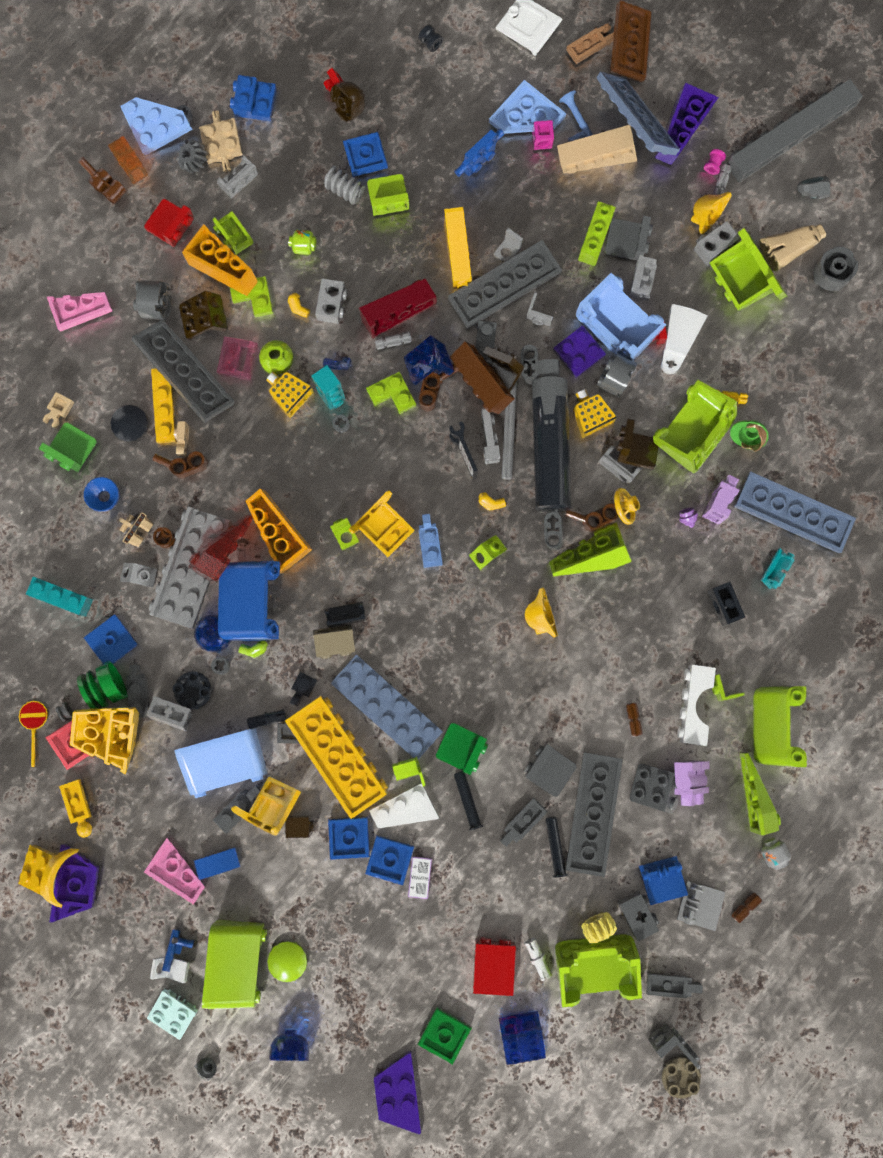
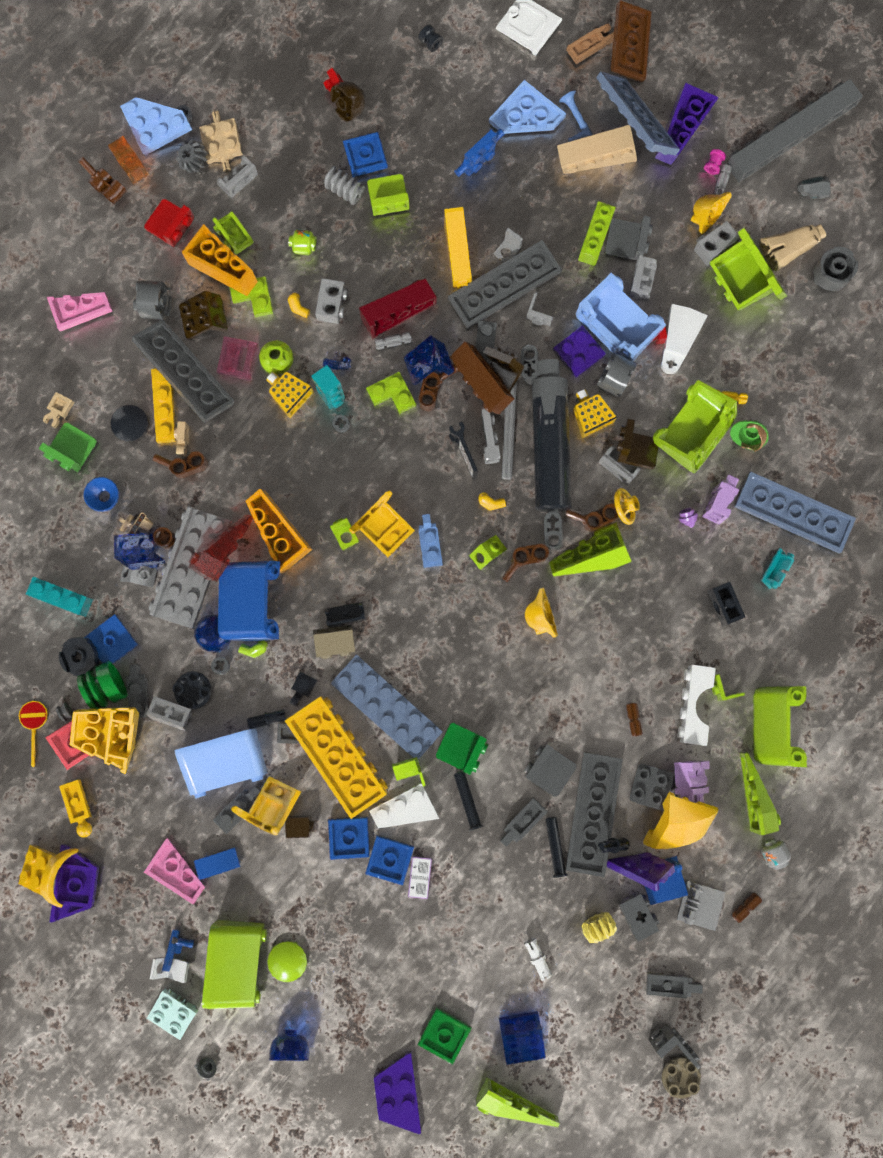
(69, 651): none -> black plate
(136, 551): none -> clear blue bracket
(253, 98): blue plate -> none
(494, 967): red brick -> none
(503, 1102): none -> lime wedge
(529, 552): none -> reddish brown beam
(543, 135): dark pink brick -> none
(598, 968): lime windscreen -> none
(614, 845): none -> black axle
(643, 868): none -> dark purple wing
(680, 823): none -> yellow wedge

